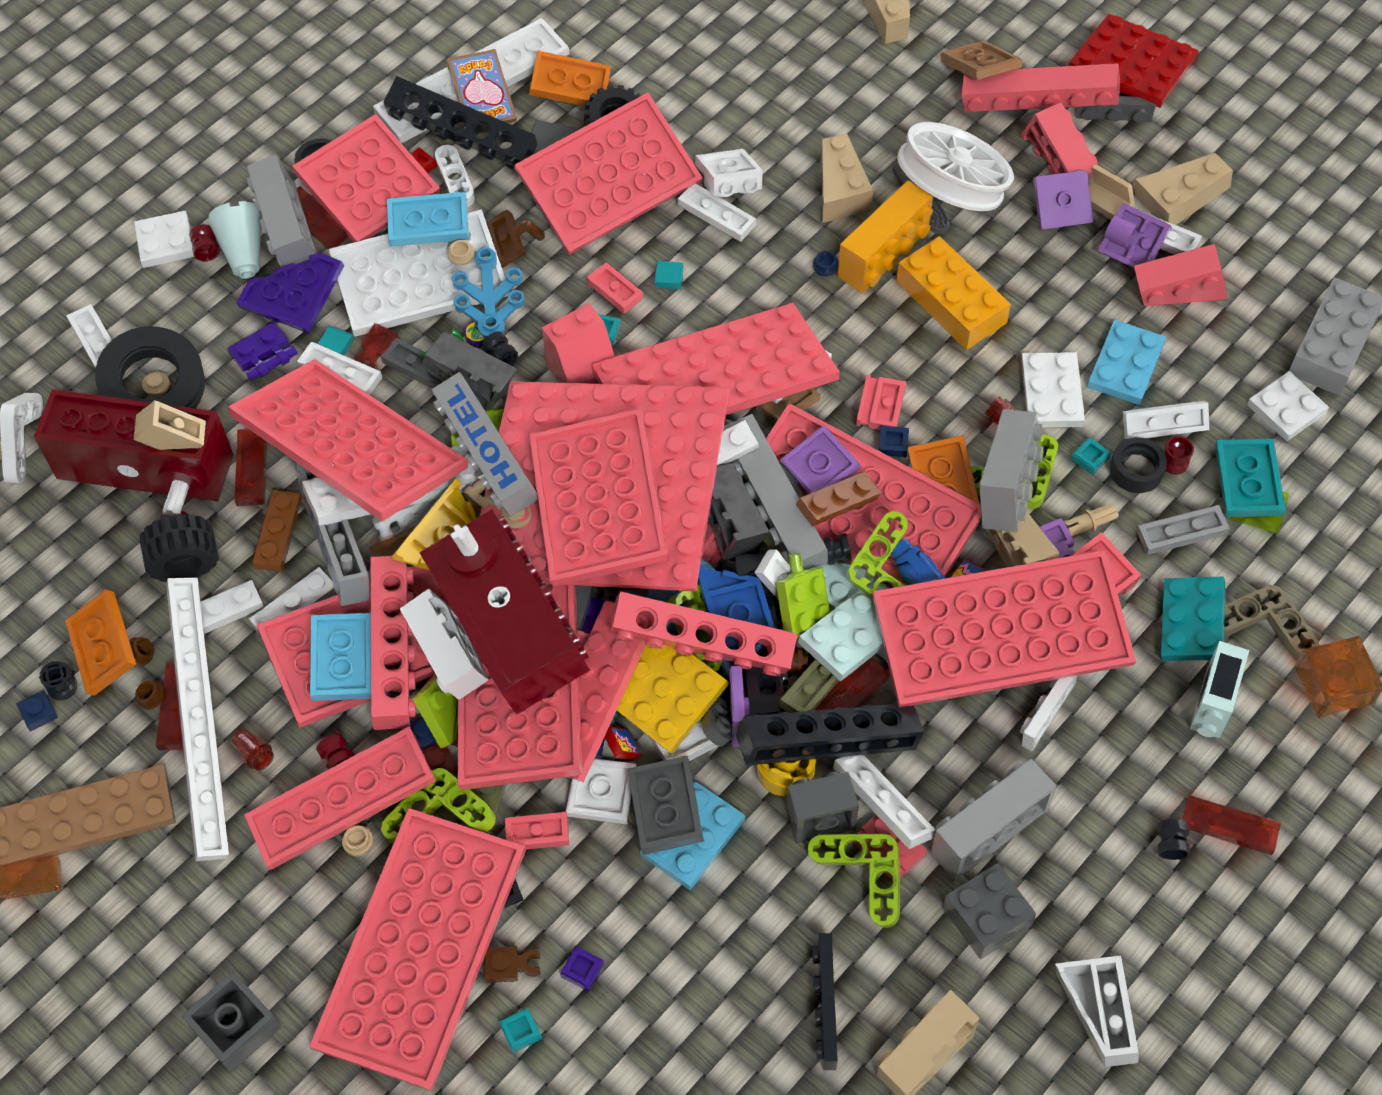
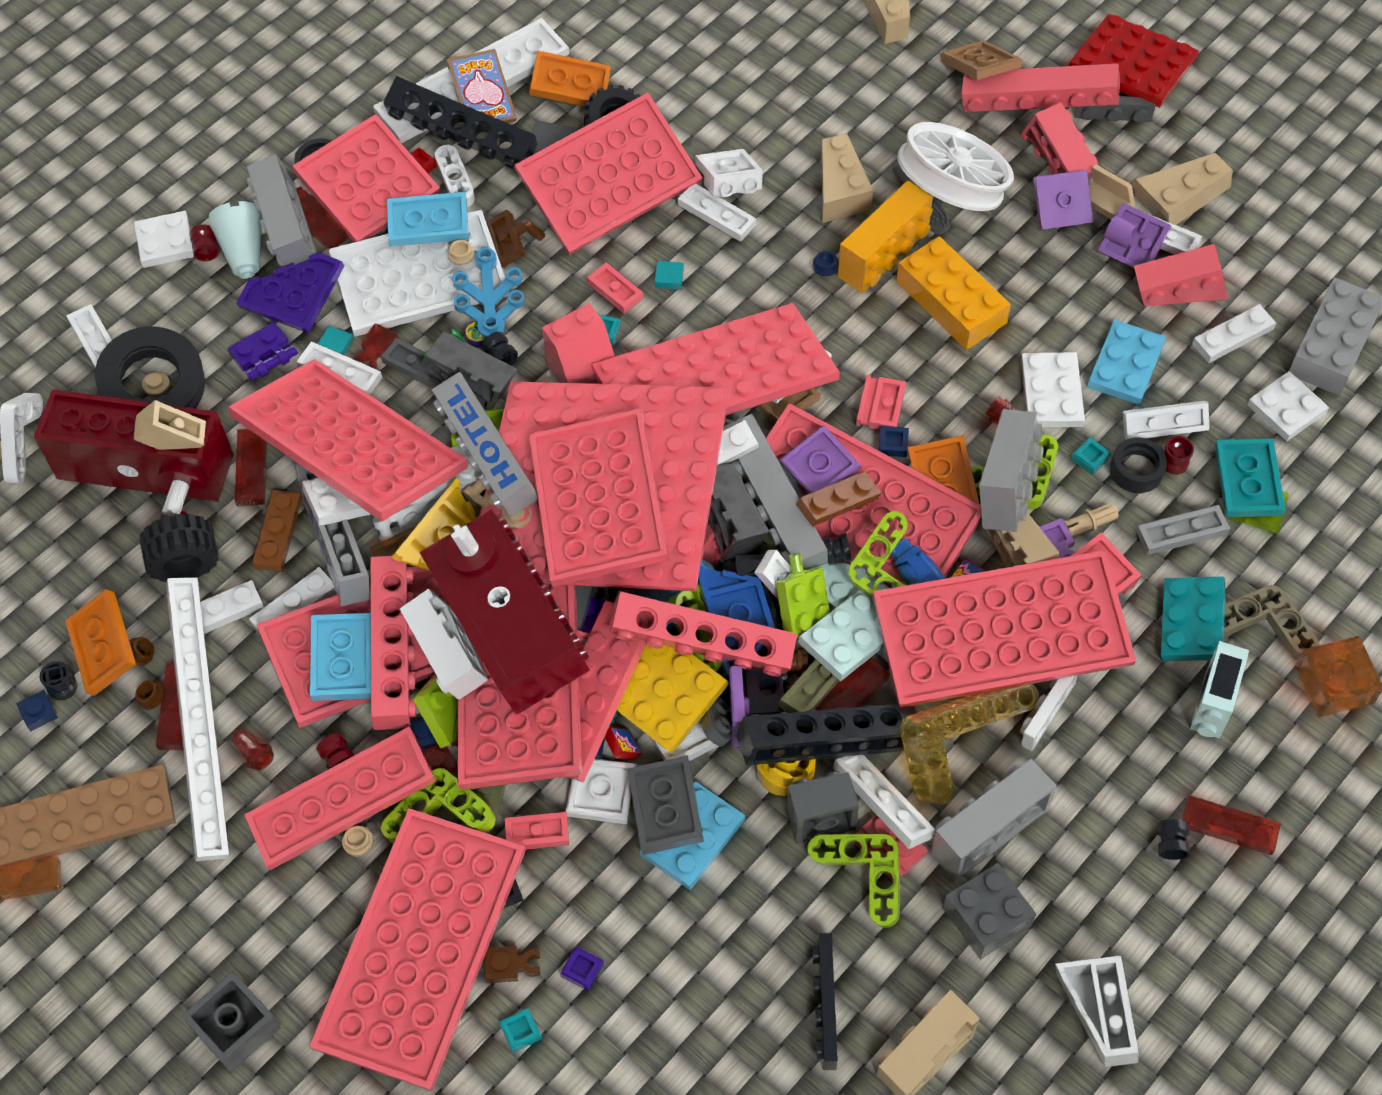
(958, 721): none -> clear yellow beam
(1234, 333): none -> white plate

